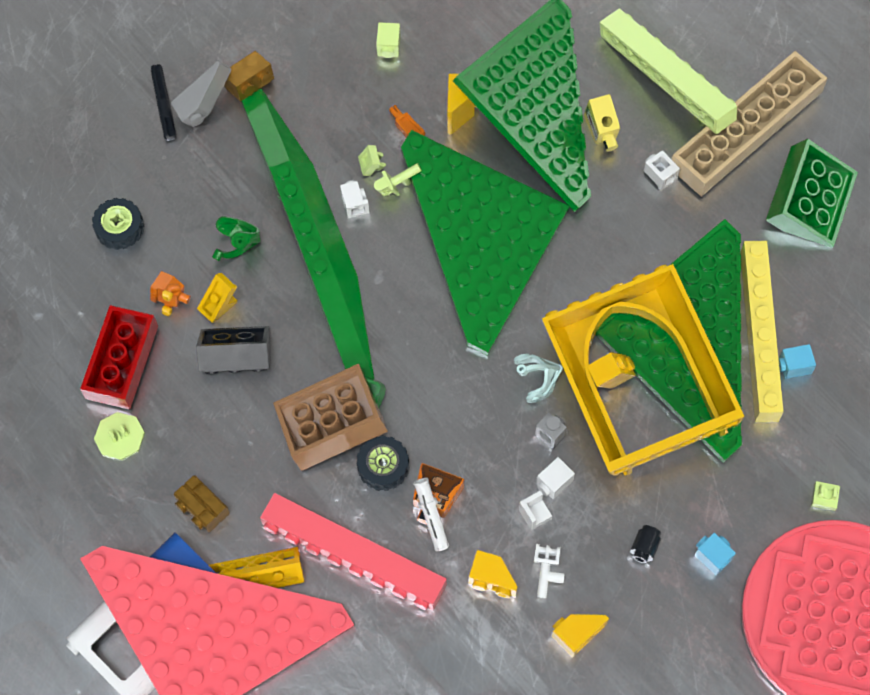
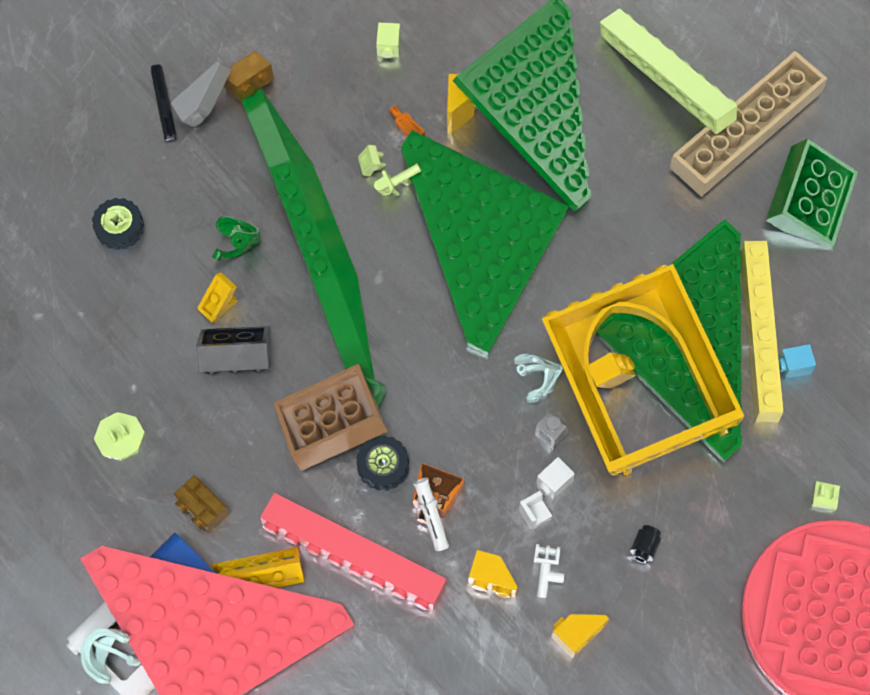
(95, 666): none -> light aqua helmet
(119, 357): red brick -> none
(169, 292): orange piece -> none
(354, 199): white brick -> none
(602, 121): light yellow torso -> none
(661, 162): white brick -> none
(714, 552): medium azure brick -> none

